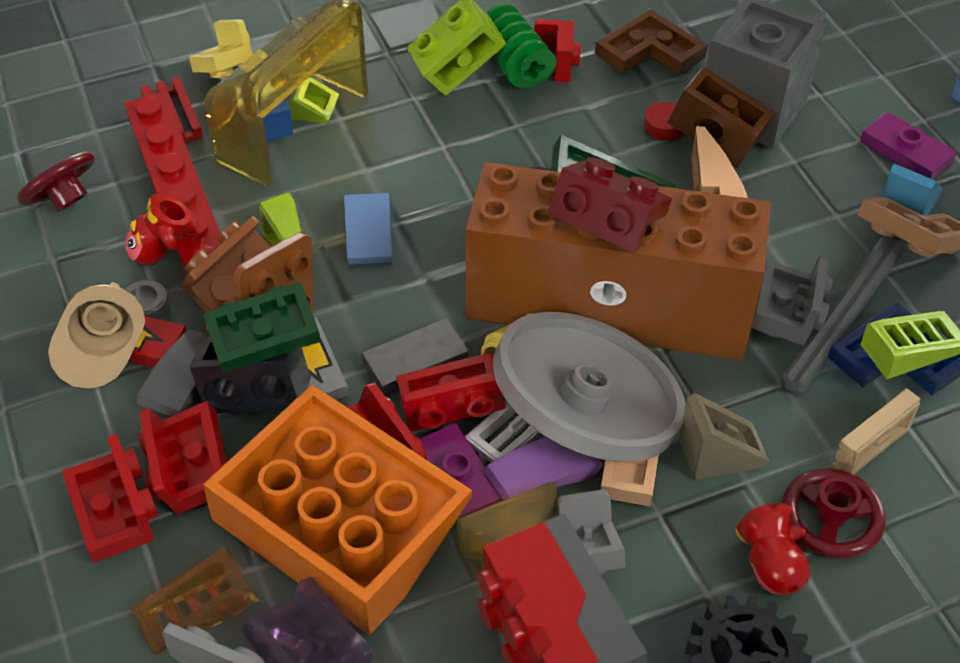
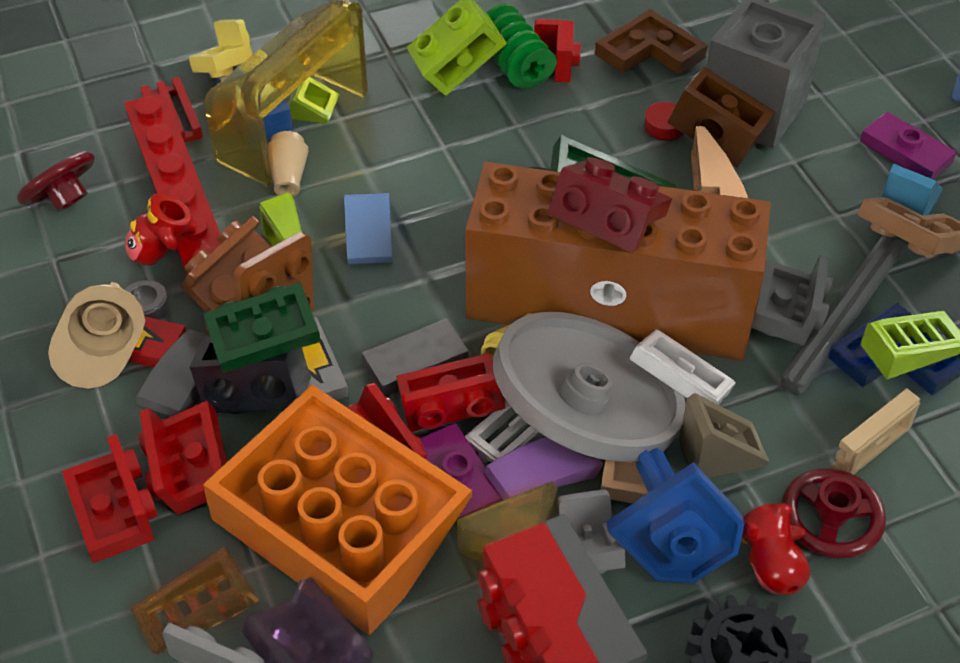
(287, 161): none -> tan cone
(680, 525): none -> blue piece
(681, 368): none -> white tile

